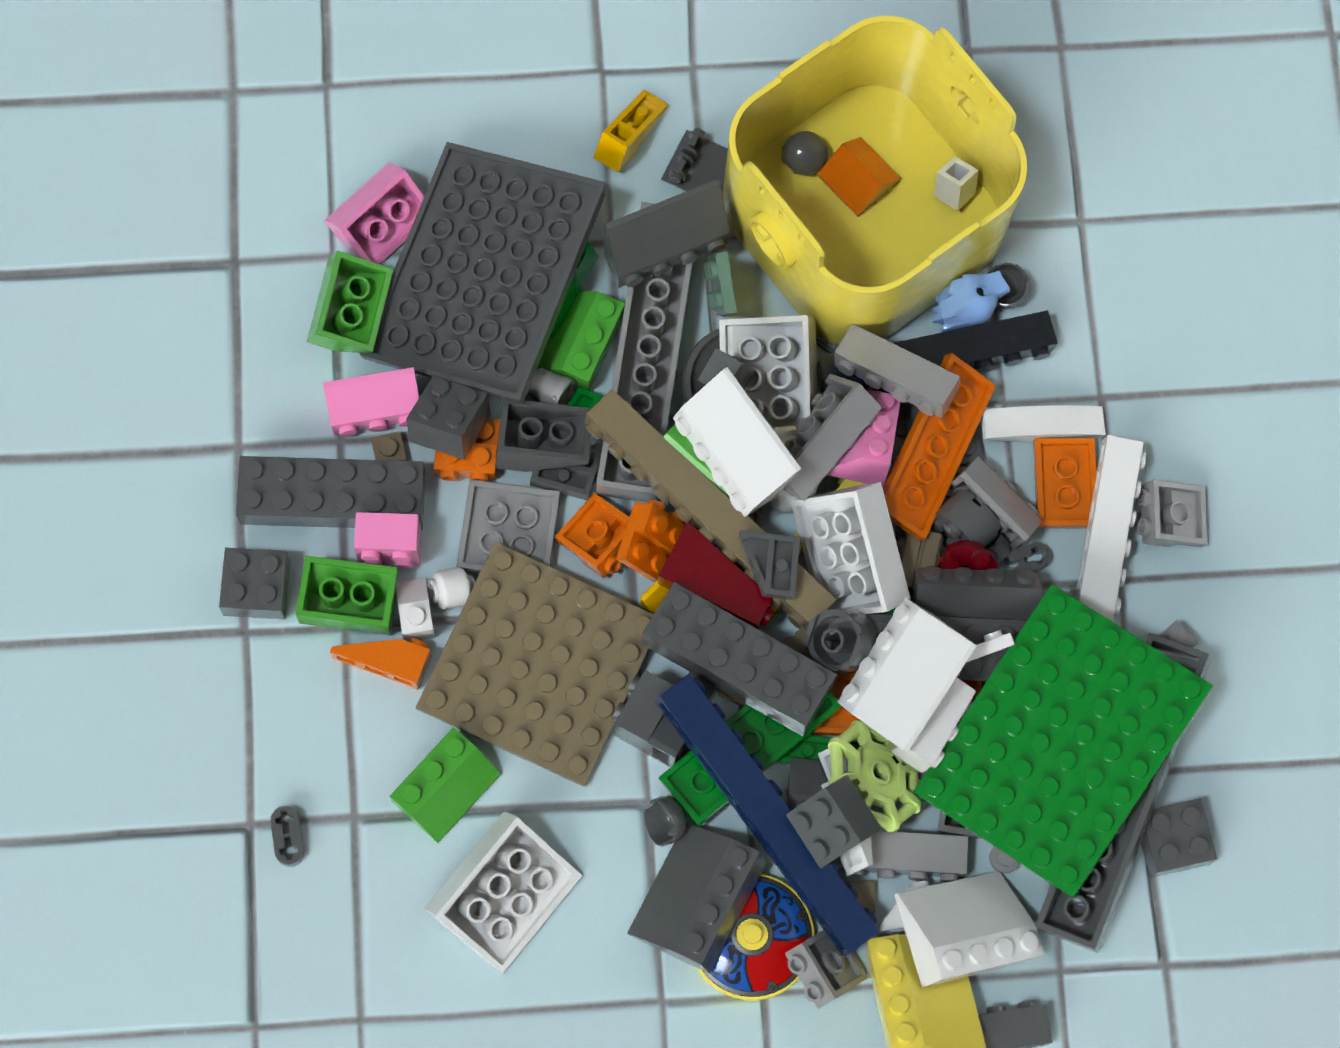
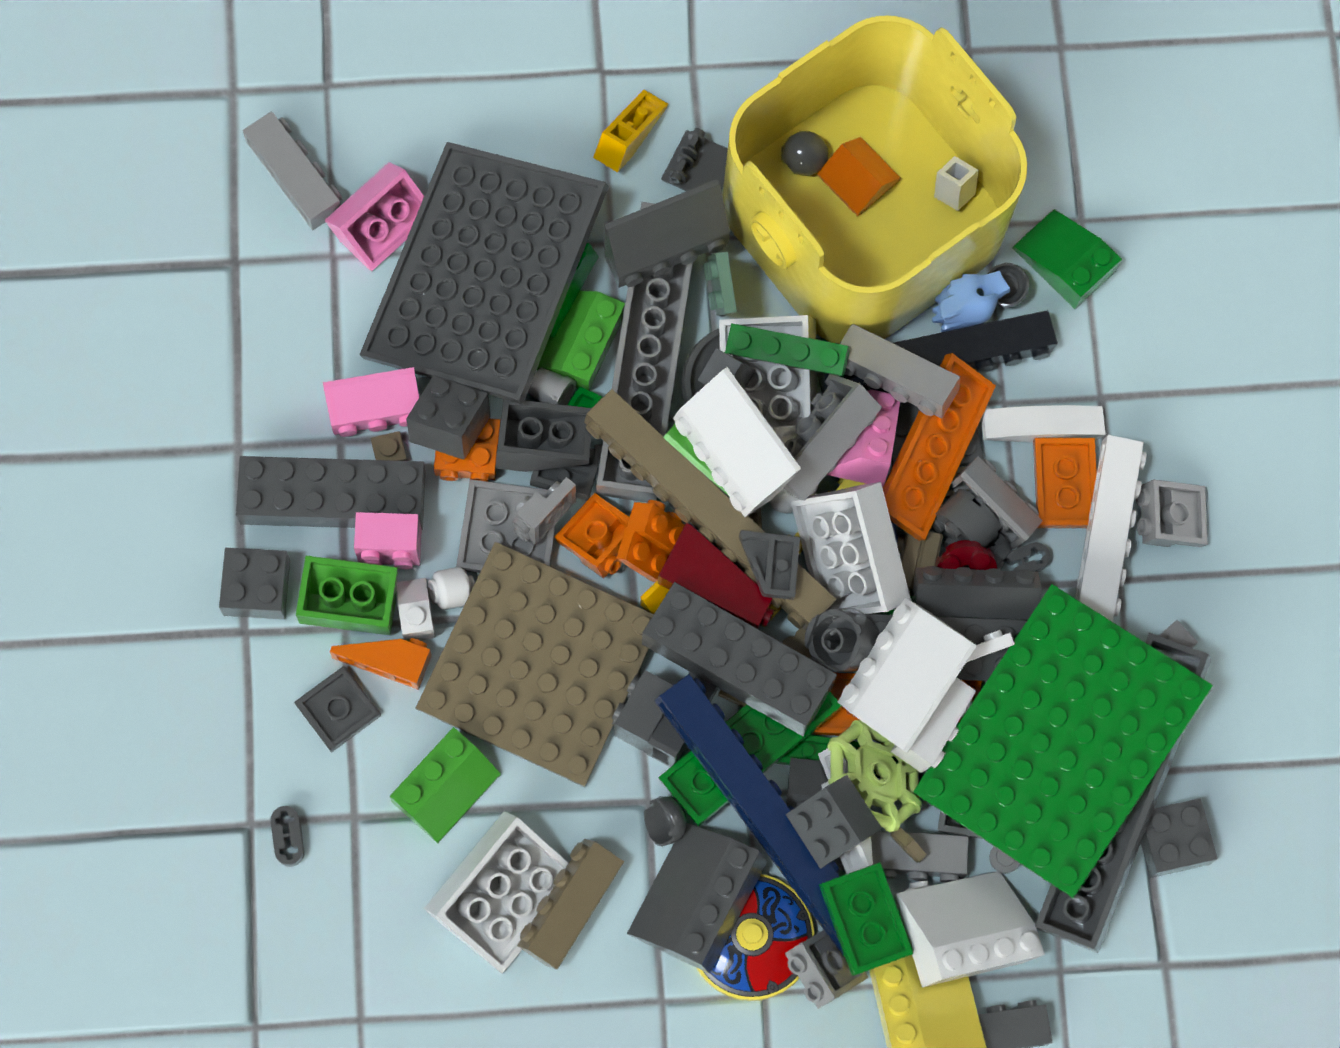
(292, 170): none -> light grey brick
(337, 709): none -> dark grey tile
(350, 304): bright green slope -> none
(539, 514): none -> light grey plate
(569, 903): none -> dark tan brick
(787, 350): none -> green plate
(866, 919): none -> green plate
(908, 844): none -> dark tan tile
(1068, 257): none -> green slope

